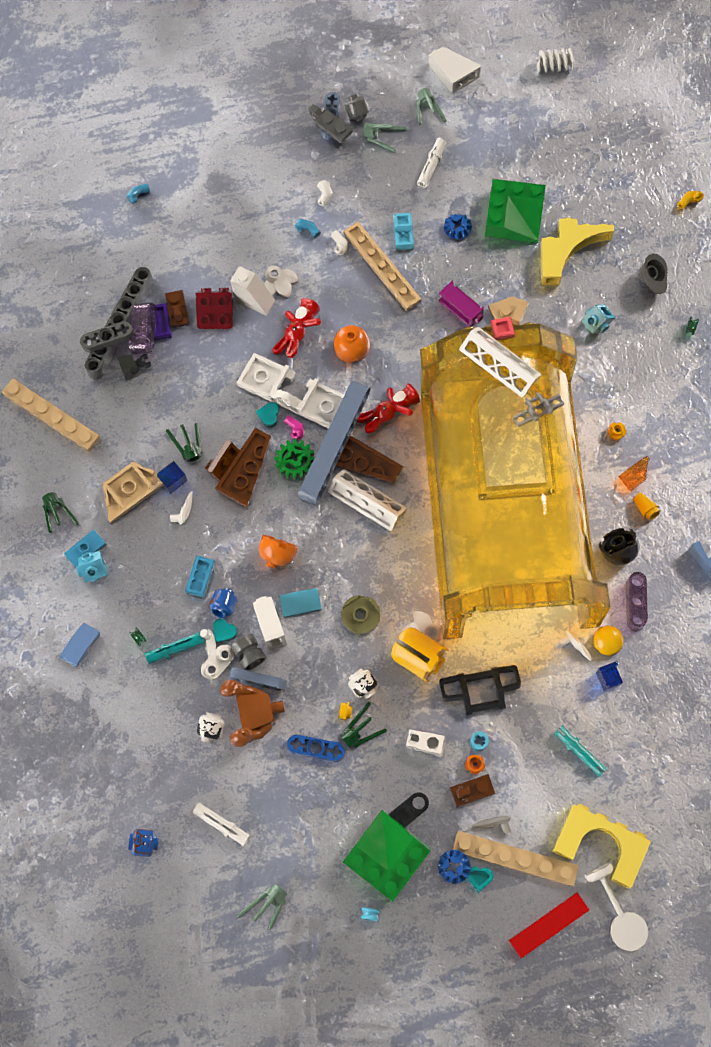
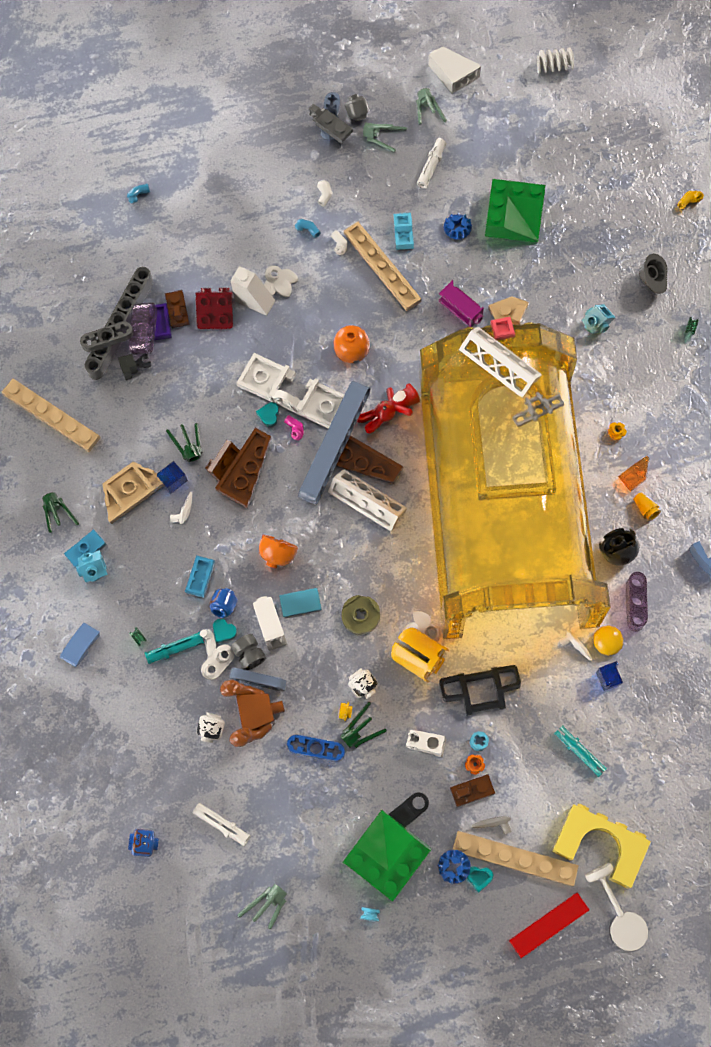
(287, 463): green gear -> none
(295, 330): red animal -> none
(571, 238): light yellow arch -> none

